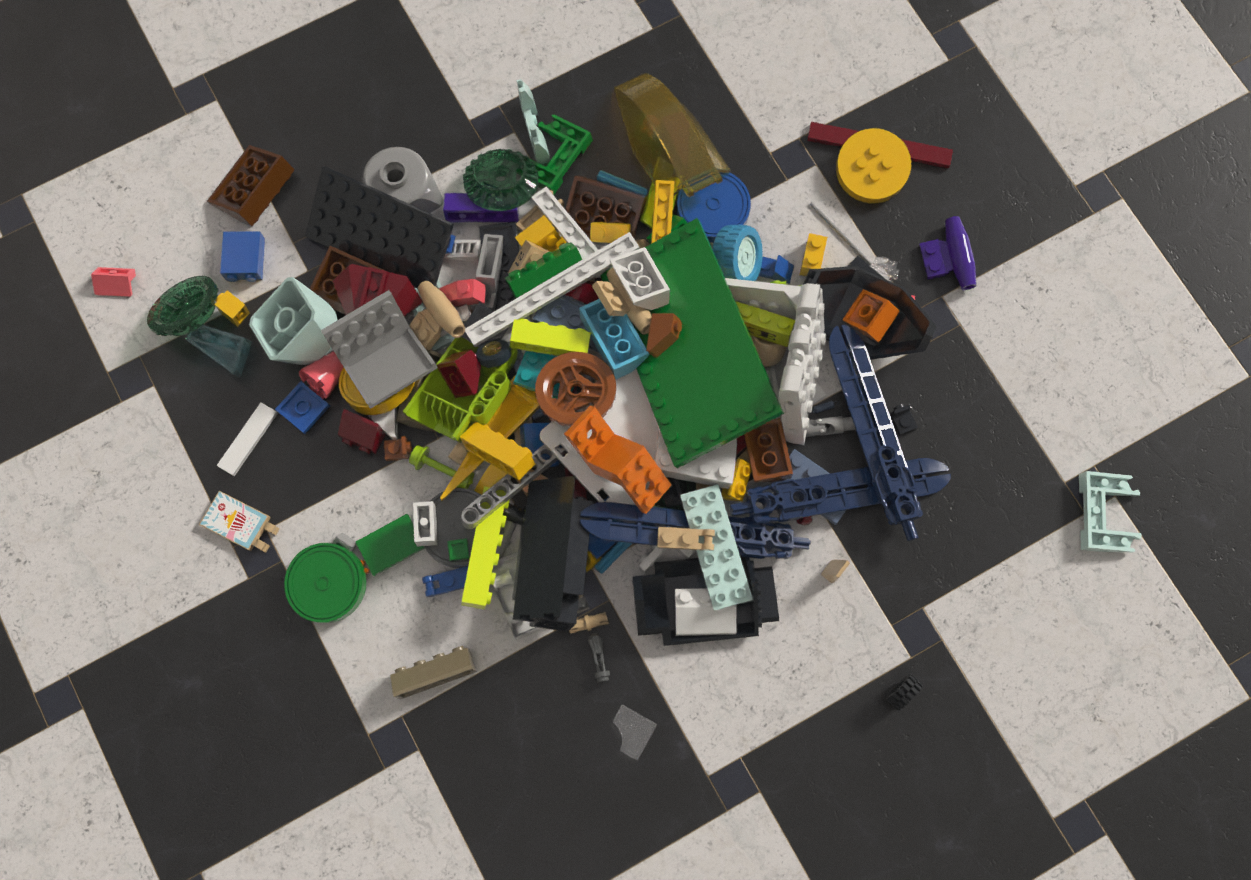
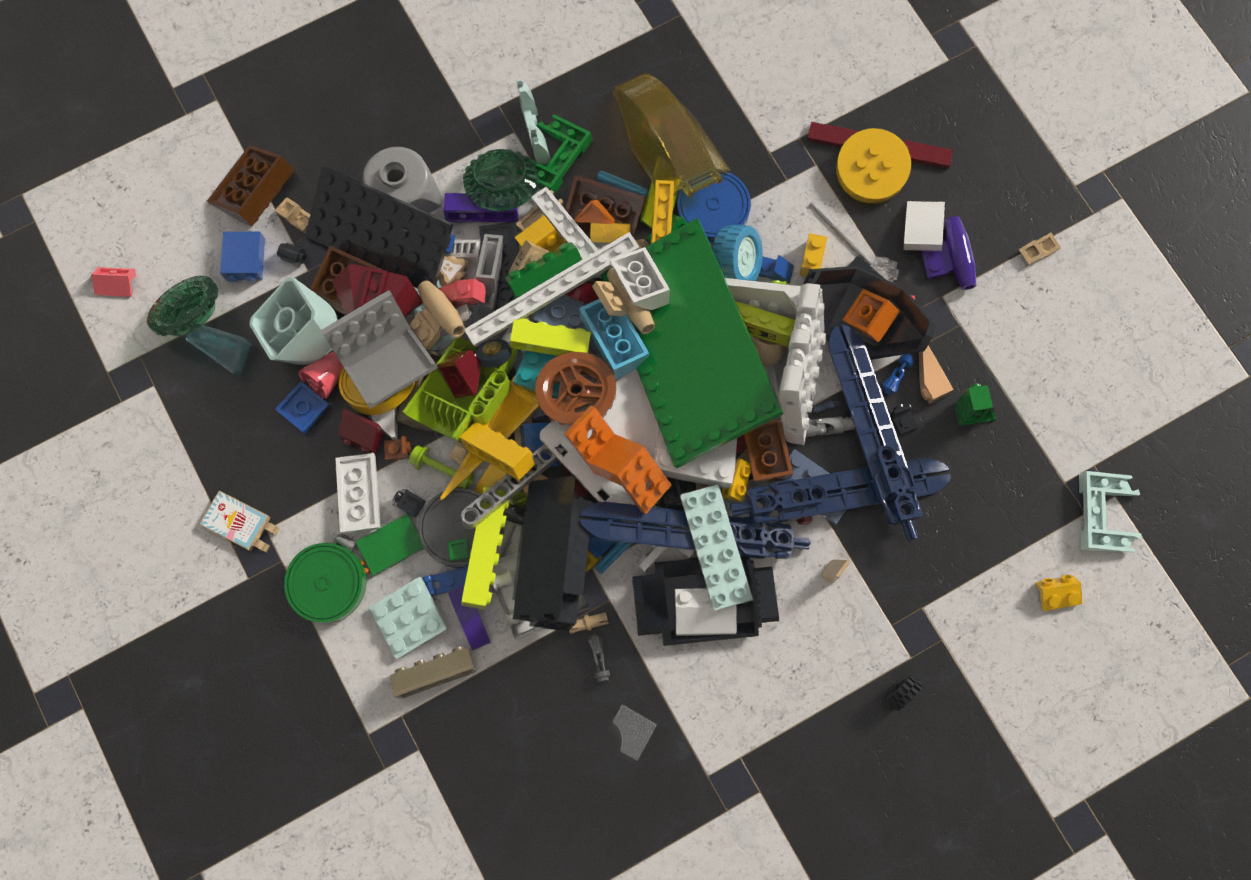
(231, 308): yellow brick -> none
(247, 439): white tile -> none
(291, 254): none -> black brick
(293, 214): none -> tan slope
(357, 493): none -> white plate
(408, 502): none -> black bracket
(408, 618): none -> light aqua plate
(425, 523): white brick -> none
(453, 270): none -> tan rock
(469, 620): none -> dark purple slope
(521, 502): none -> clear neon green hinge
(594, 213): none -> orange slope
(663, 332): dark orange slope -> none
(685, 538): tan plate -> none
(891, 384): none -> blue piece
(924, 226): none -> white slope
(933, 380): none -> light nougat slope
(975, 406): none -> green wedge
(1039, 249): none -> tan slope
(1059, 592): none -> yellow bracket

